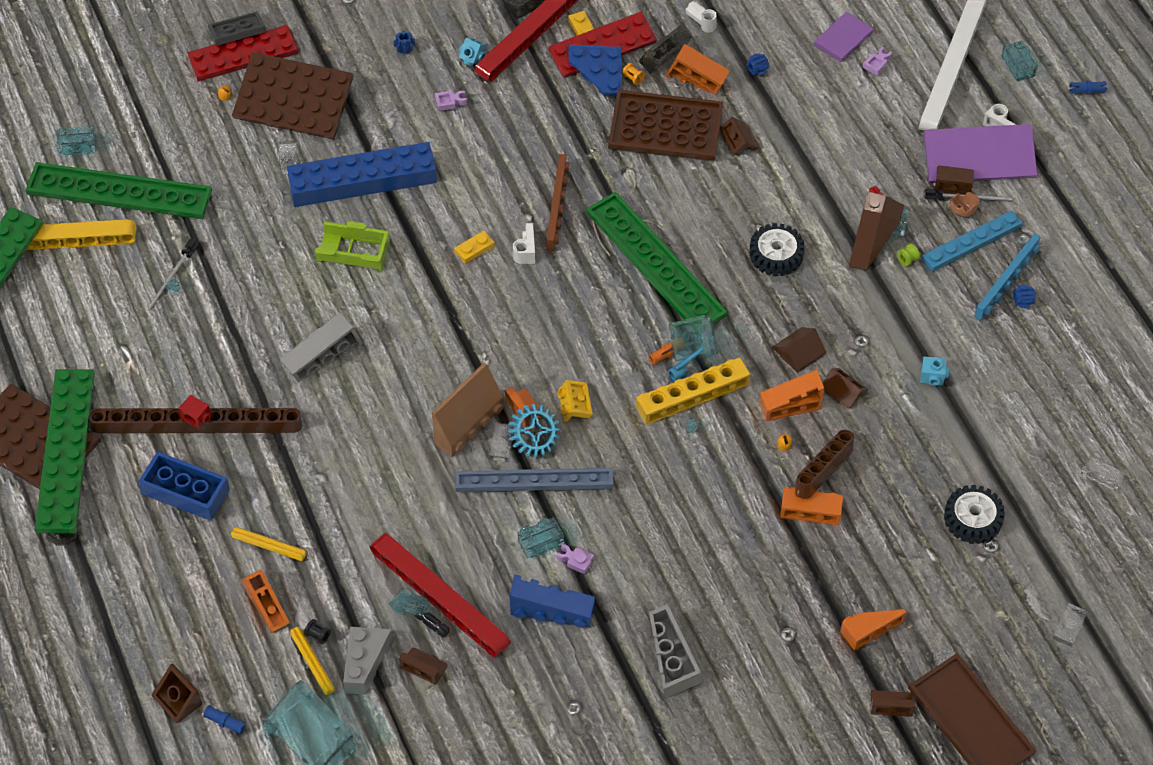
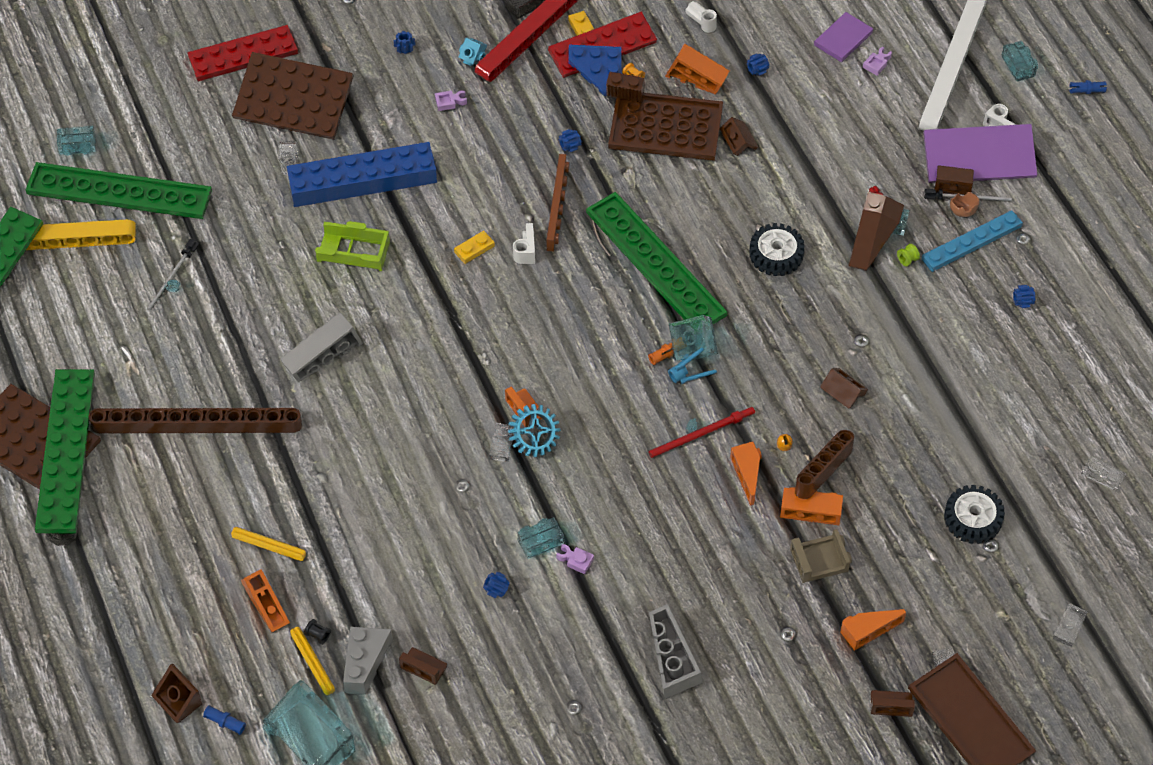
(184, 486): blue brick -> none
(195, 412): red brick -> none
(222, 93): light orange hinge -> none
(236, 28): dark grey tile -> none
(406, 601): clear light blue piece -> none
(434, 624): black axle -> none
(440, 595): red beam -> none
(466, 411): medium nougat slope -> none
(496, 584): none -> blue gear
(534, 479): sand blue plate -> none
(550, 603): blue wedge -> none
(570, 140): none -> blue gear
(574, 400): yellow bracket -> none
(625, 86): none -> reddish brown brick
(665, 49): clear smoke brick -> none
(703, 391): yellow brick -> none
(734, 417): none -> red bar
(746, 464): none -> orange slope
(793, 397): orange wedge -> none
(801, 348): reddish brown slope -> none
(820, 557): none -> dark tan panel
(934, 370): medium azure brick -> none
(1005, 280): dark azure plate -> none

